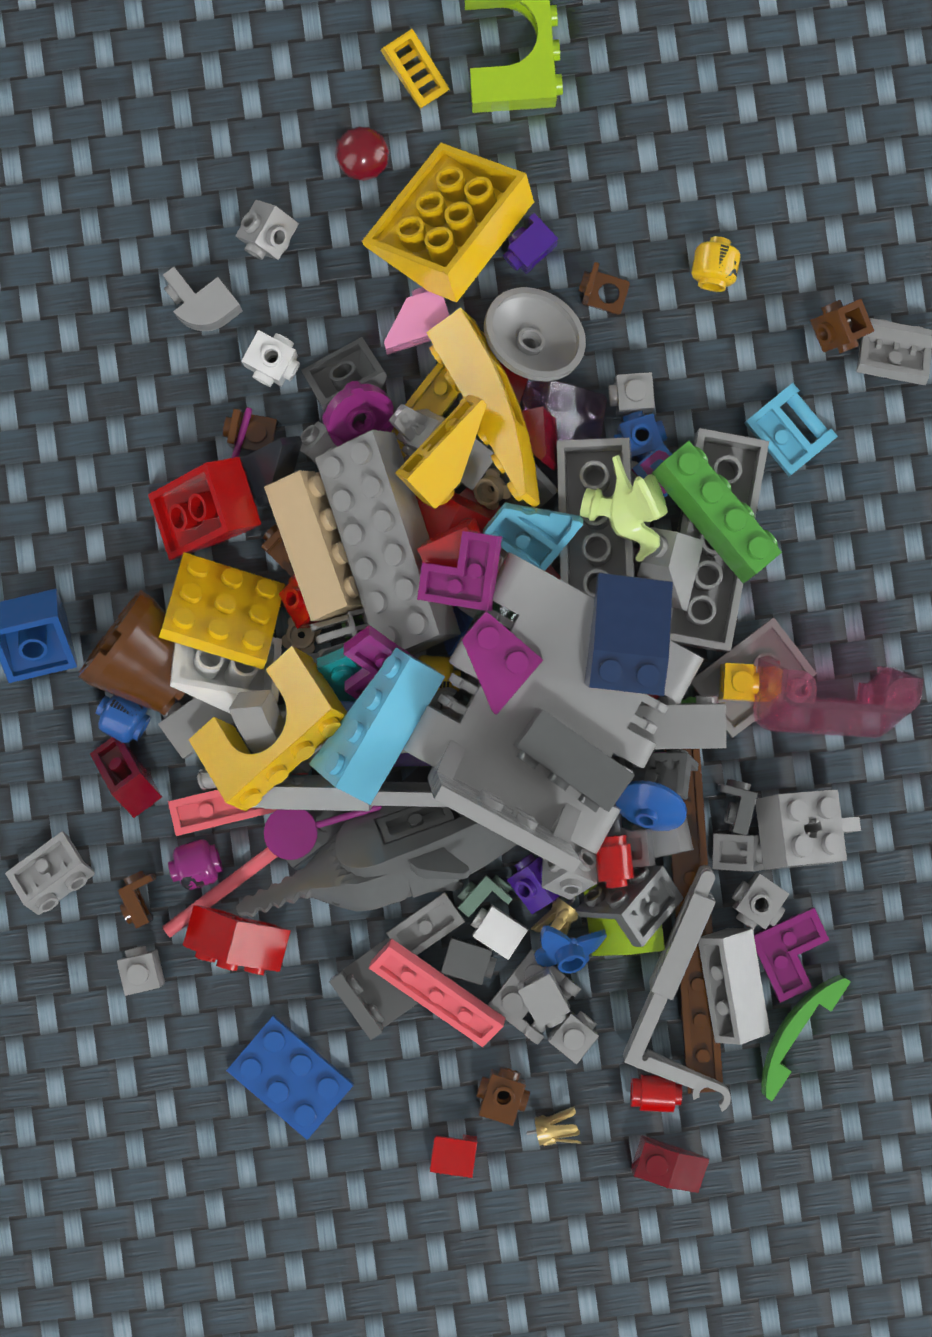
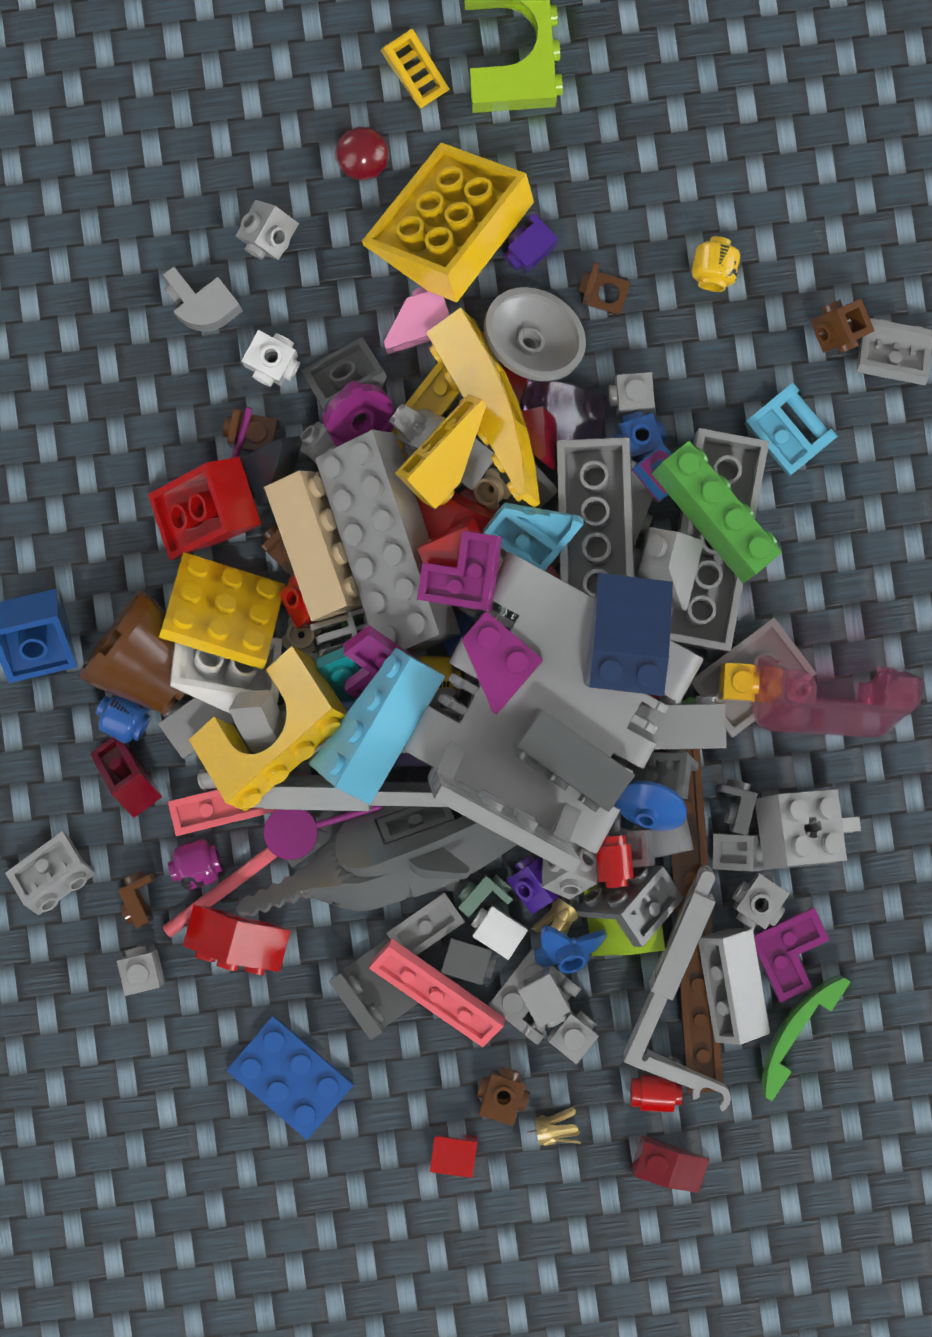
(629, 508): yellowish green animal -> none

